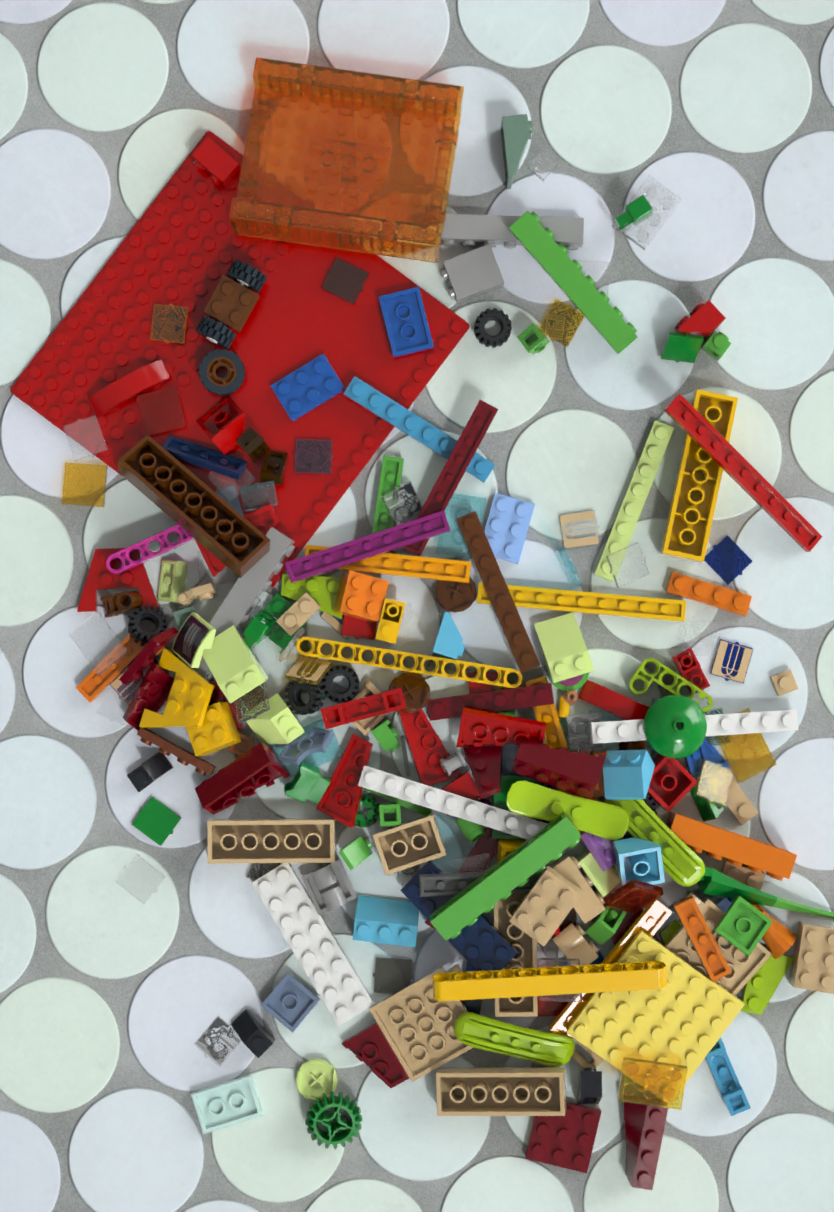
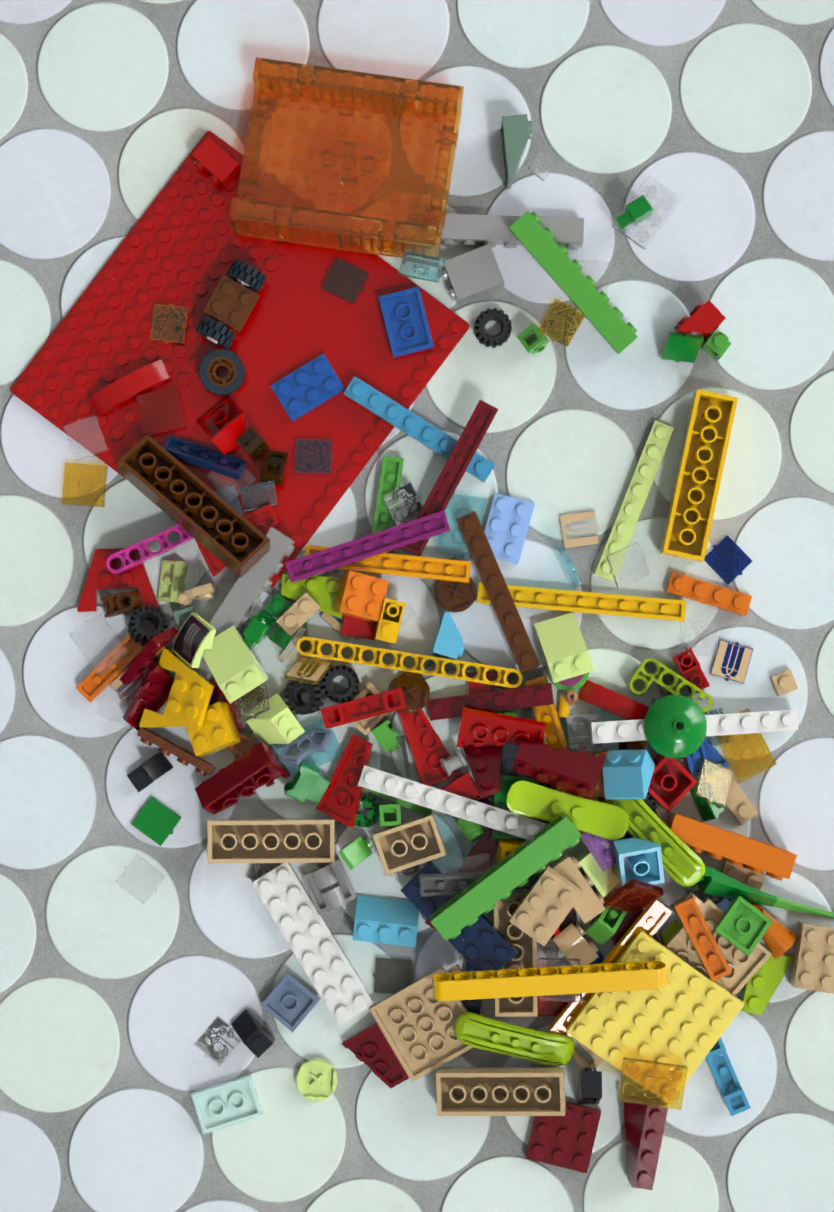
(348, 1126): green gear -> none
(421, 266): none -> clear light blue tile
(742, 472): red plate -> none

